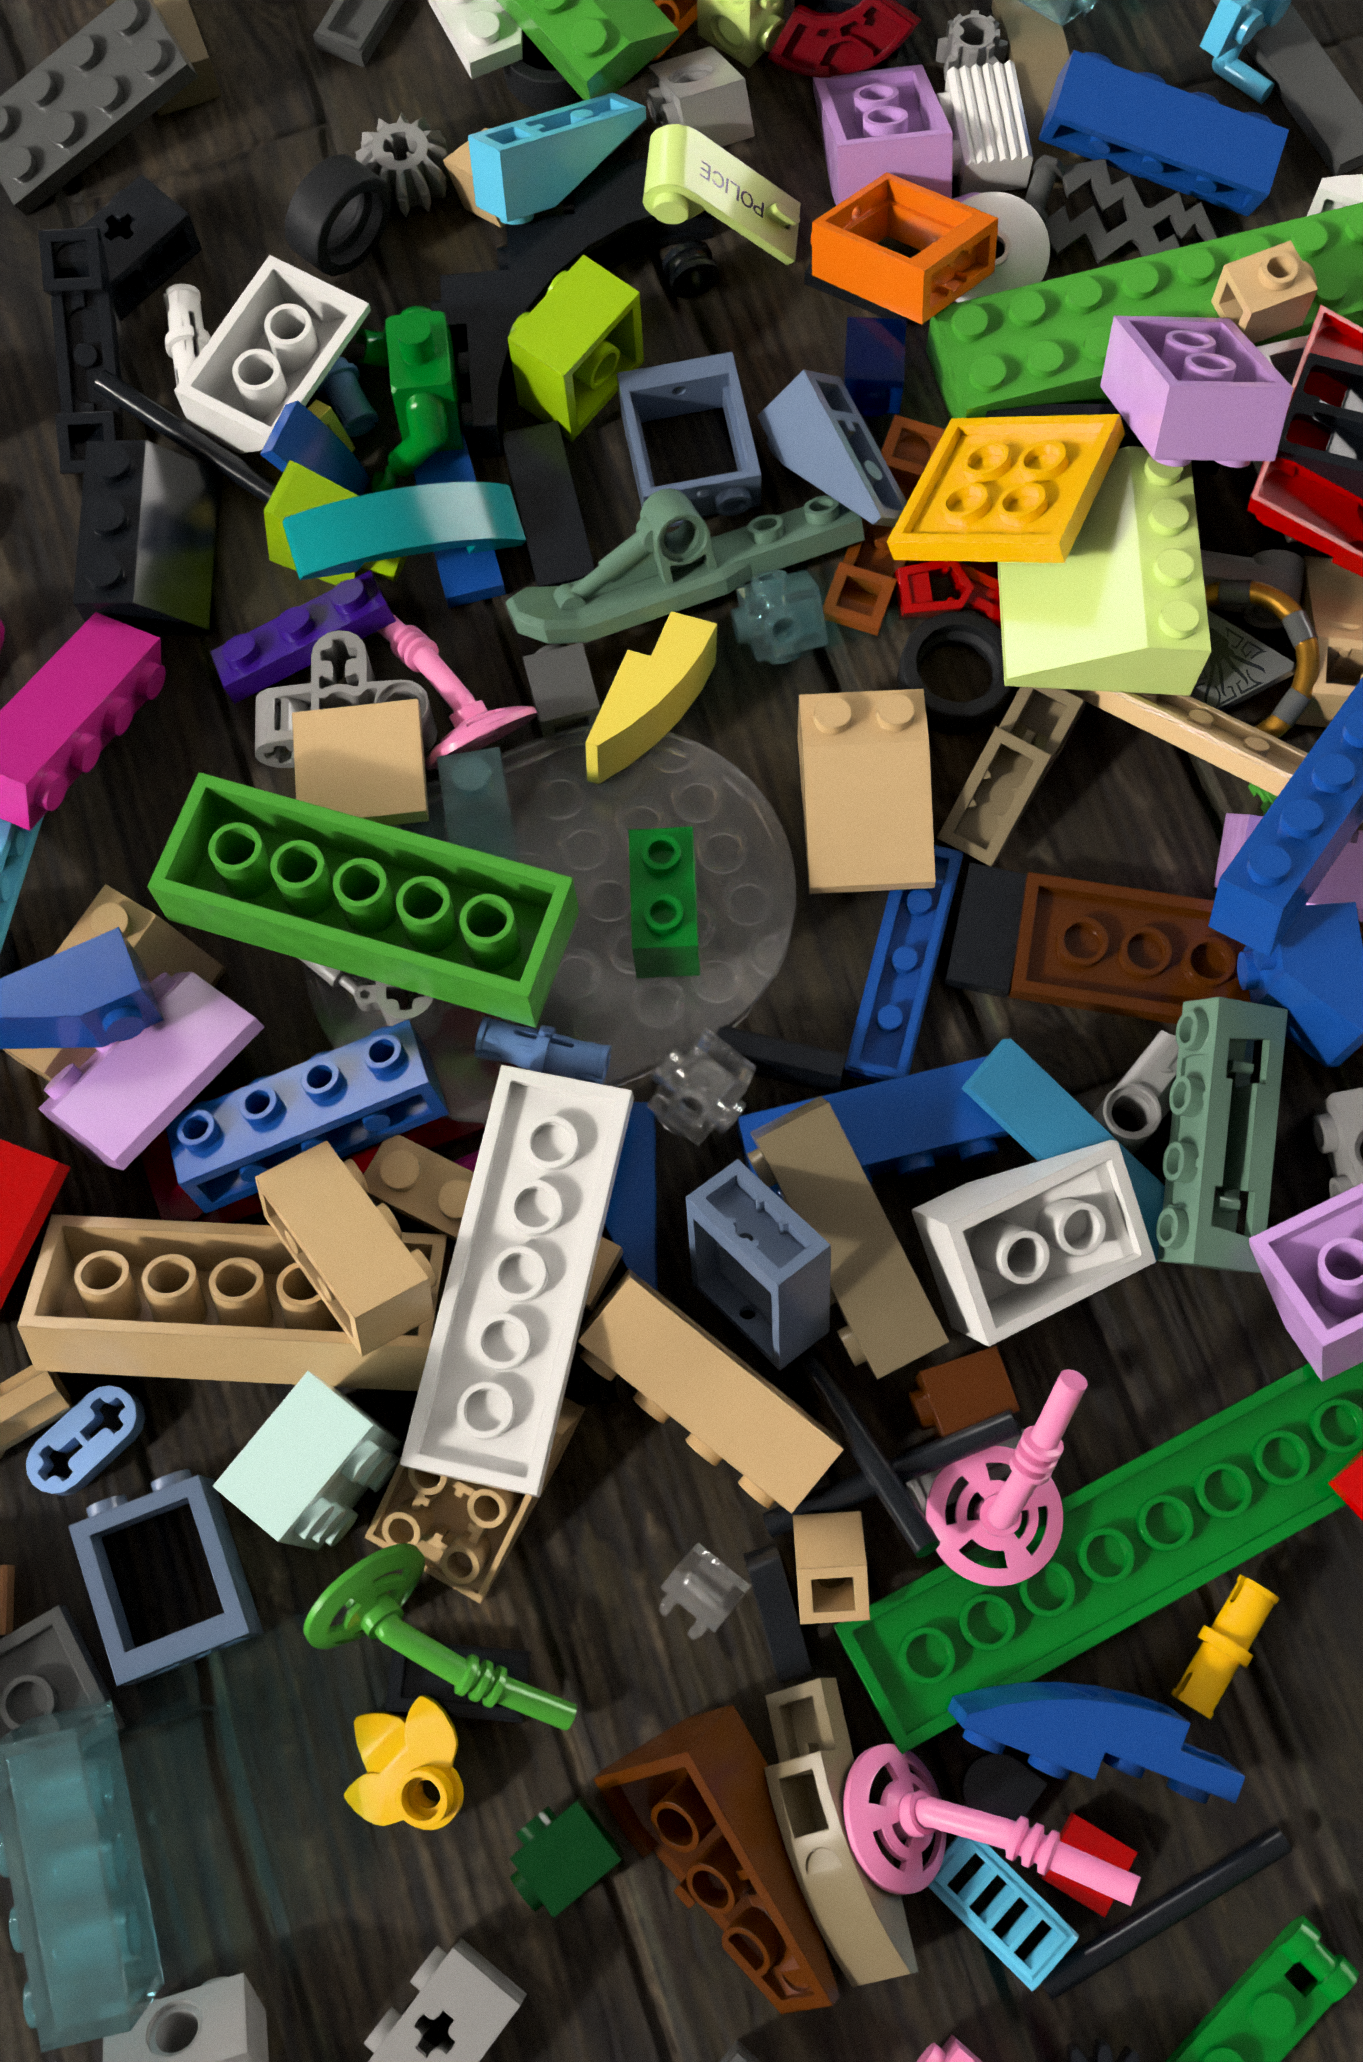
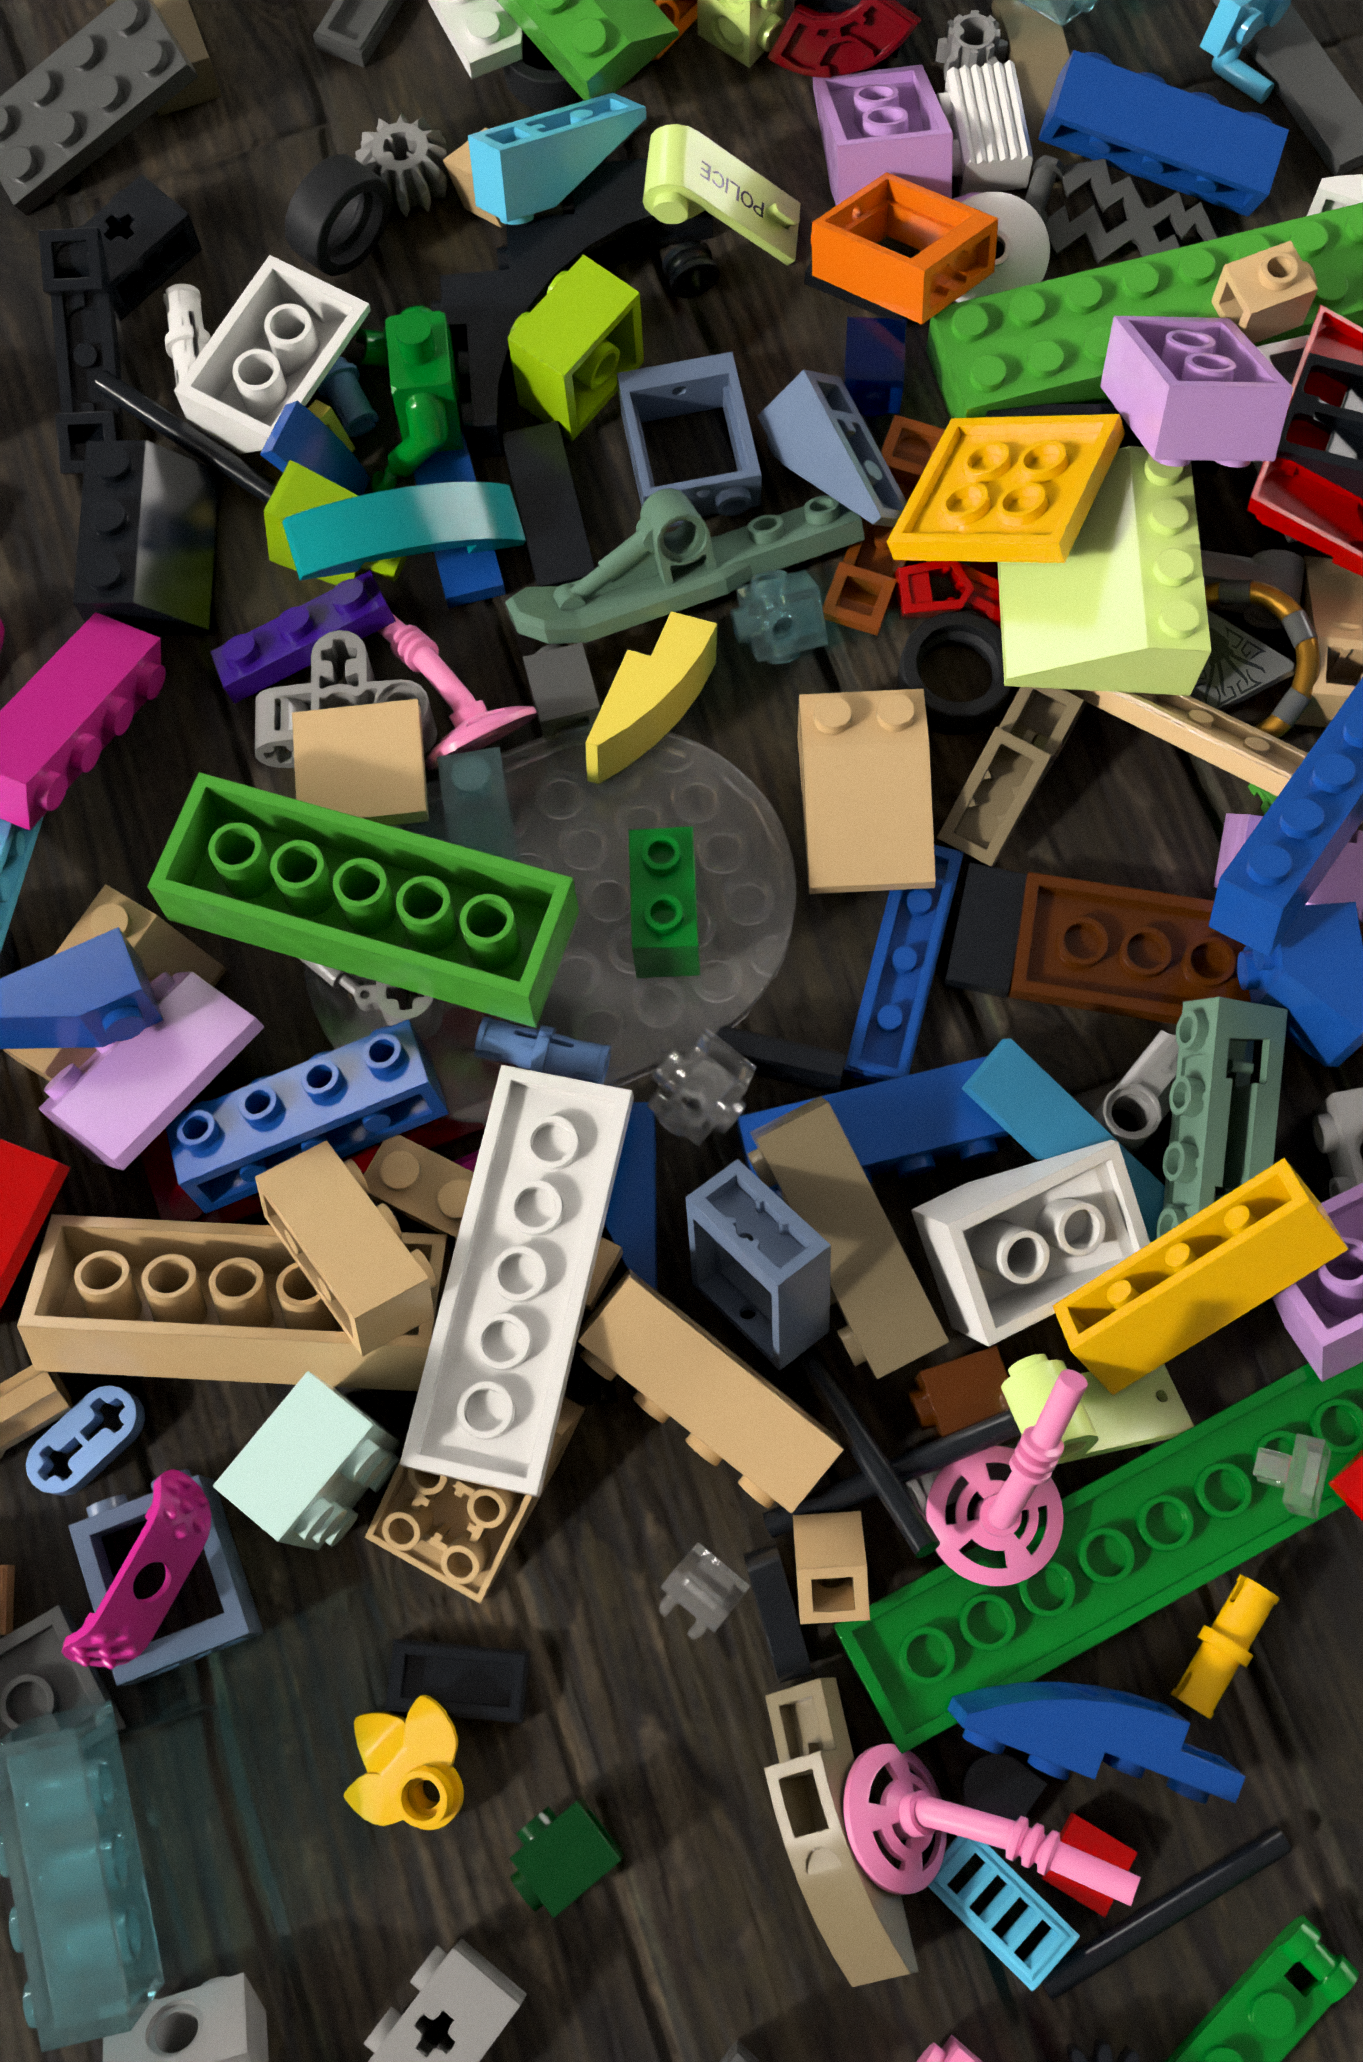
(172, 1535): none -> dark pink piece
(379, 1615): bright green dish -> none
(702, 94): light grey brick -> none
(710, 1818): reddish brown wedge -> none
(1101, 1419): none -> yellowish green door
(1198, 1277): none -> yellow brick
(1300, 1474): none -> clear tile

